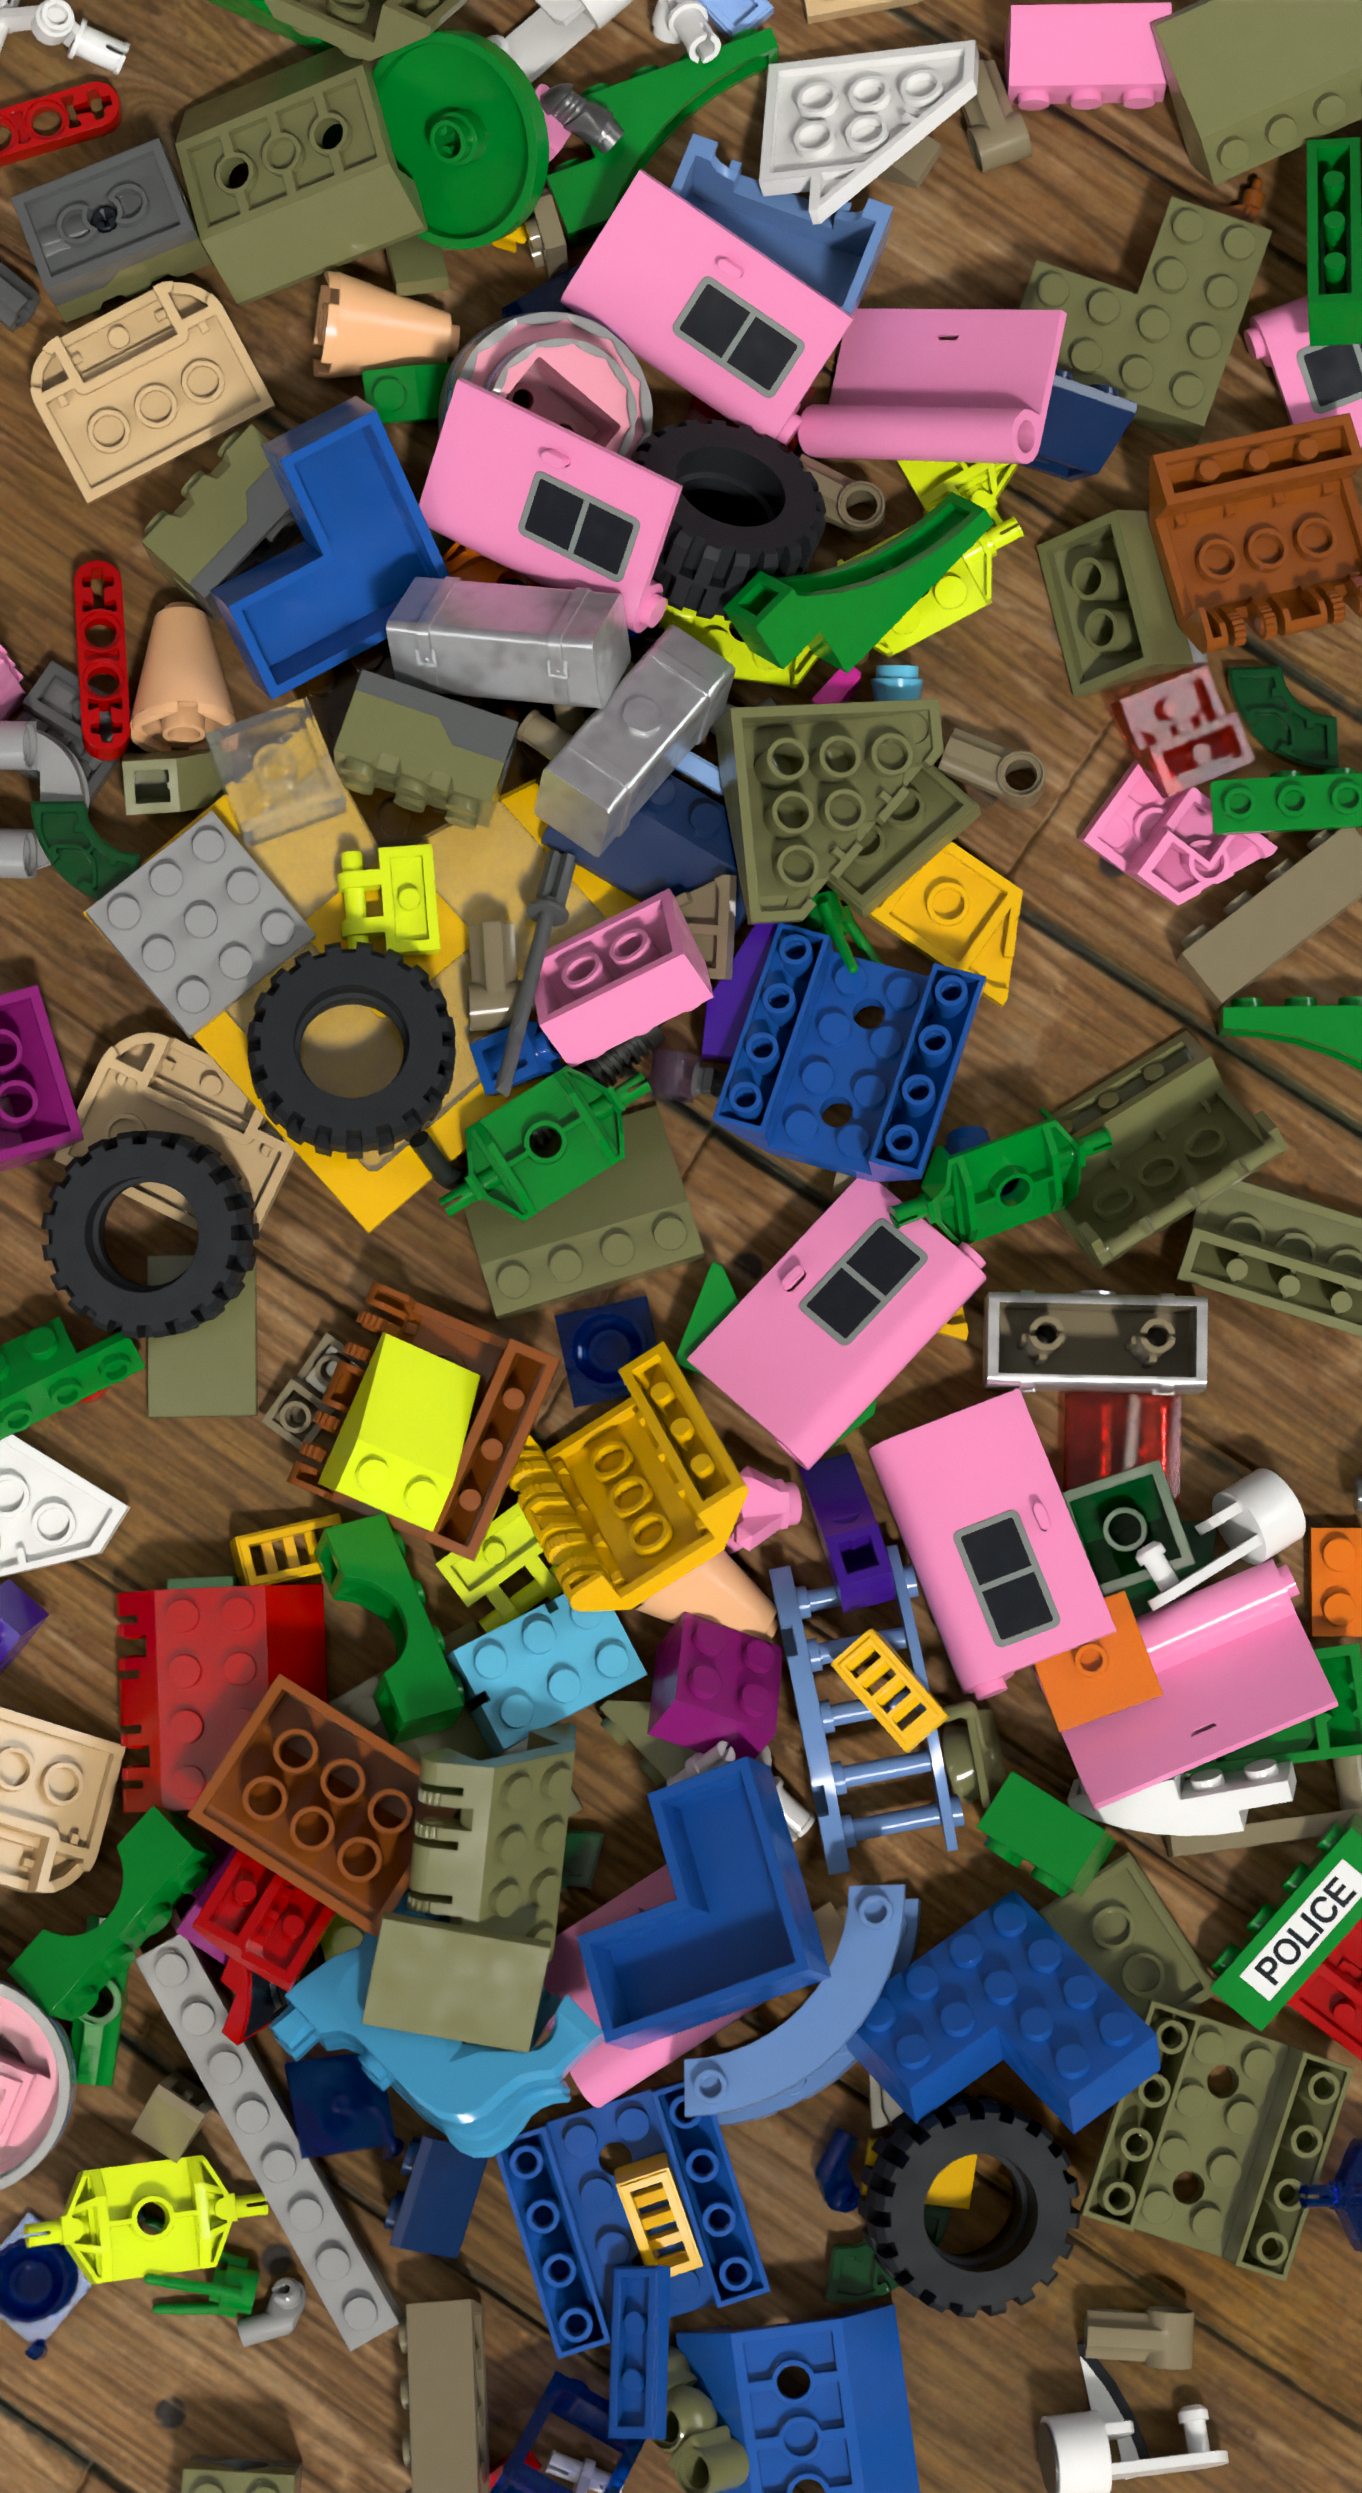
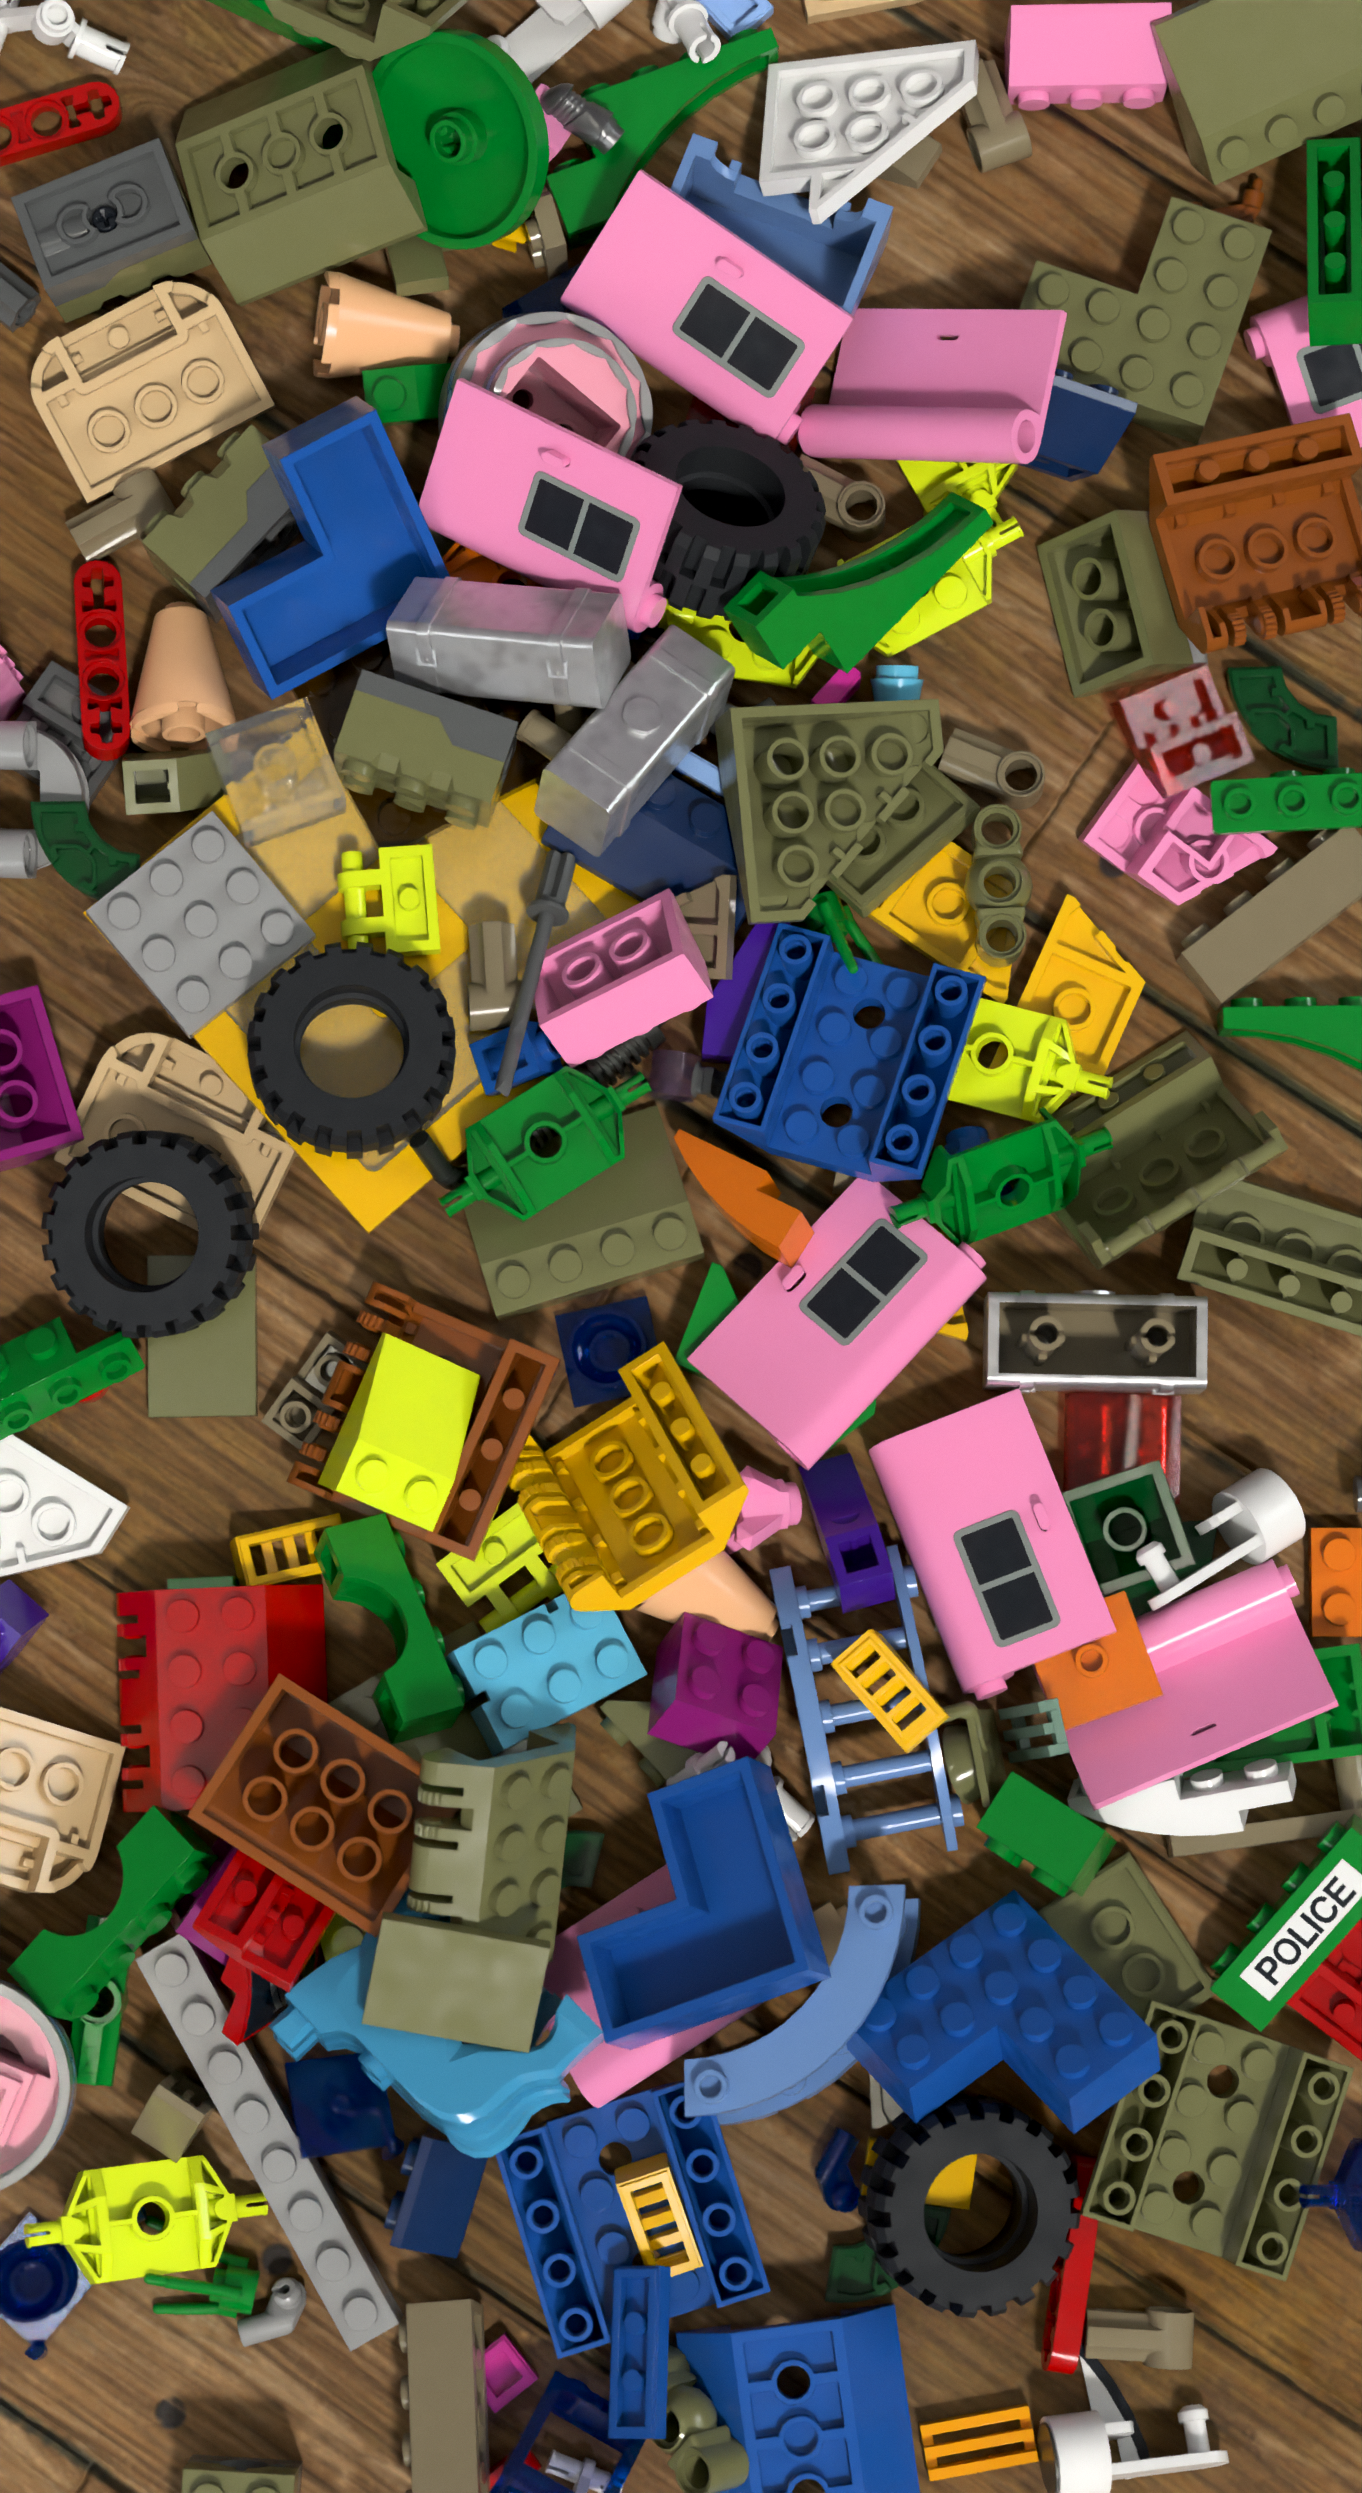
(120, 517): none -> dark tan piece
(506, 2372): none -> dark pink tile
(747, 1199): none -> orange slope
(984, 2463): none -> light orange tile
(1006, 861): none -> olive piece
(1022, 1733): none -> sand green tile
(1038, 1067): none -> neon yellow plate
(1071, 2287): none -> red beam
(1082, 982): none -> yellow wing

